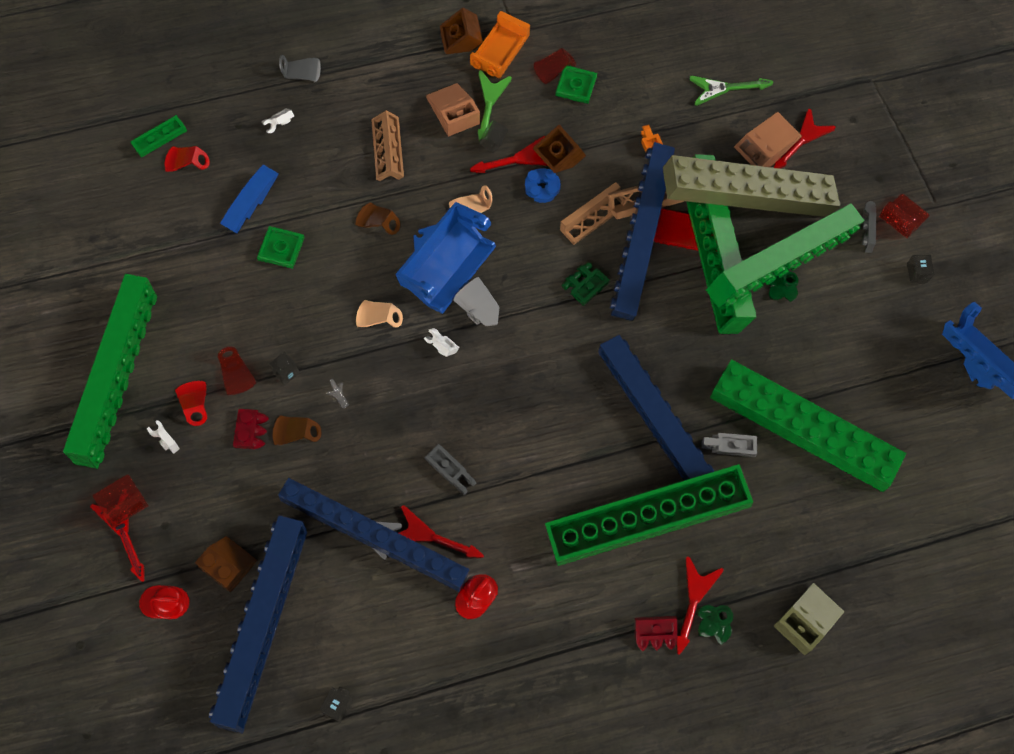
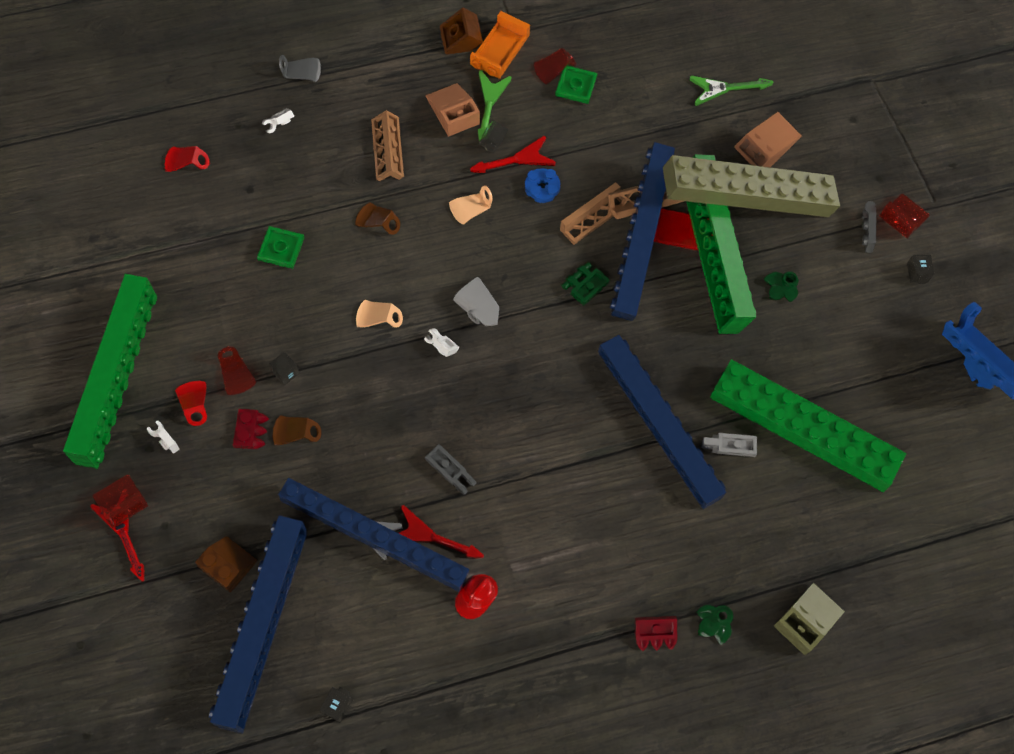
(158, 136): green plate -> none
(164, 602): red piece -> none
(249, 198): blue slope -> none
(338, 394): clear bar -> none
(446, 257): blue piece -> none
(559, 150): reddish brown slope -> none
(648, 137): orange plate -> none
(649, 515): green brick -> none
(697, 589): red piece -> none
(783, 256): green brick -> none
(809, 133): red piece -> none

